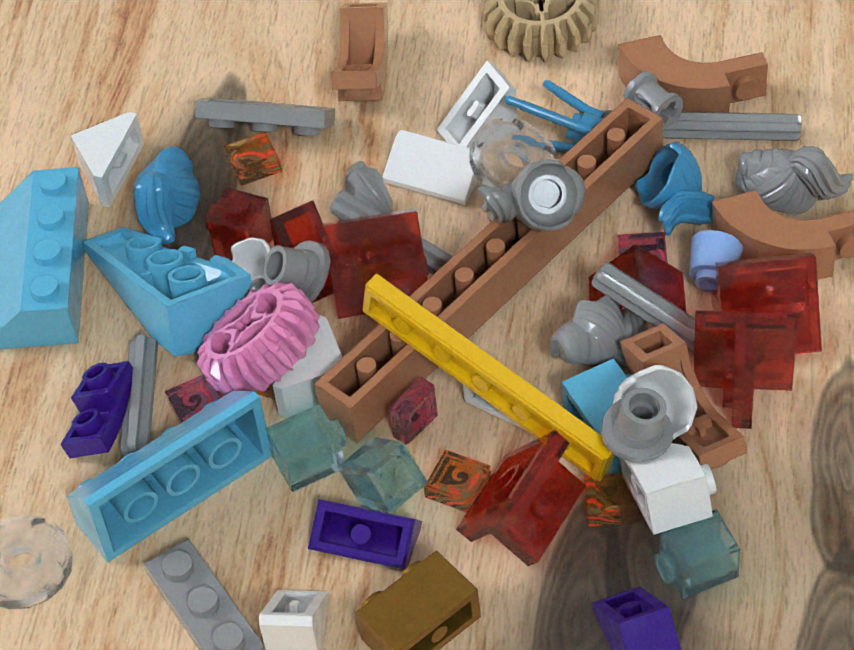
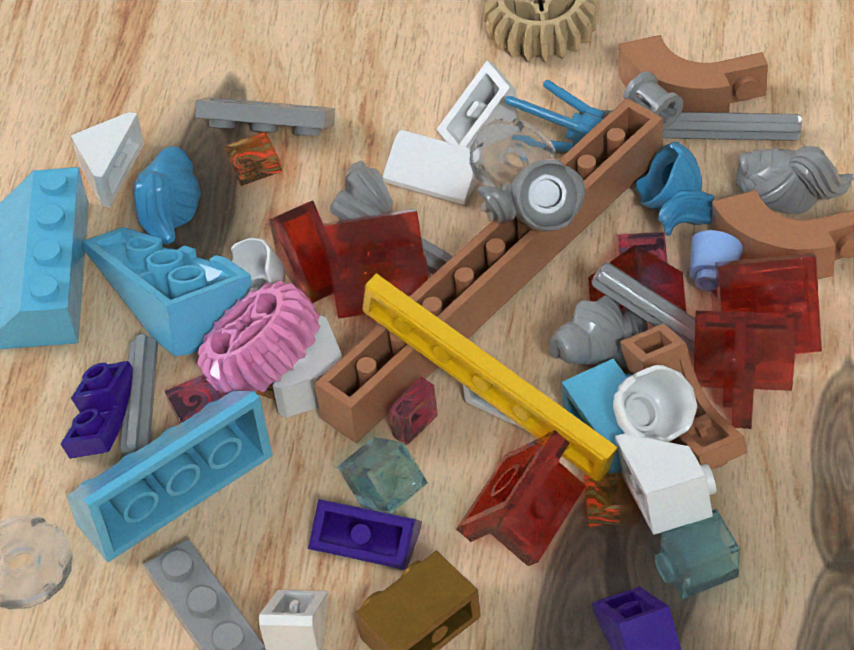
(237, 218): clear red brick -> none
(303, 266): light grey piece -> none
(307, 447): clear light blue brick -> none
(363, 52): nougat arch -> none
(457, 480): clear orange tile -> none
(638, 426): light grey piece -> none

